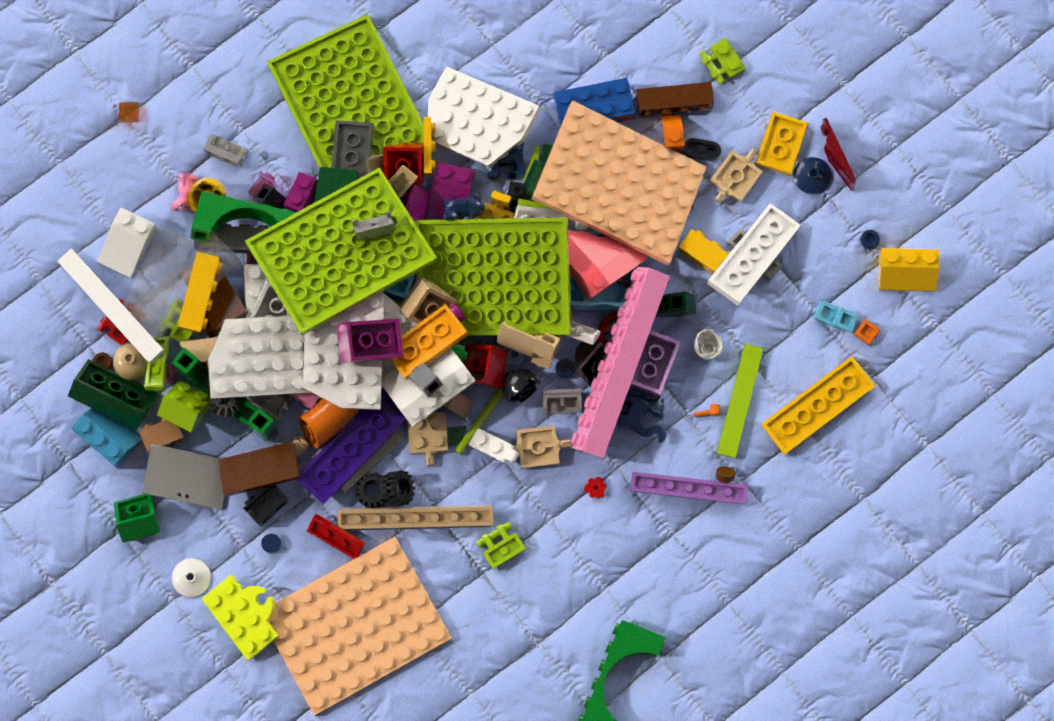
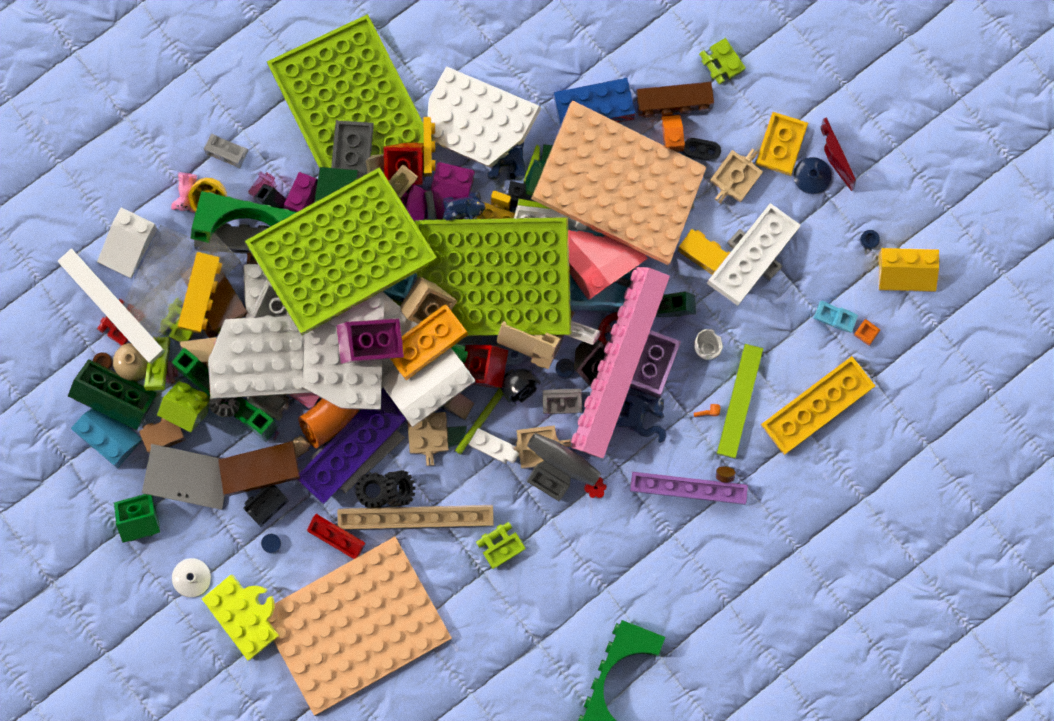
(128, 112): clear orange plate -> none
(373, 227): light grey hinge -> none
(425, 379): brick -> none
(430, 205): none -> dark grey piece
(457, 312): magenta tile -> none
(558, 467): none -> dark grey plate

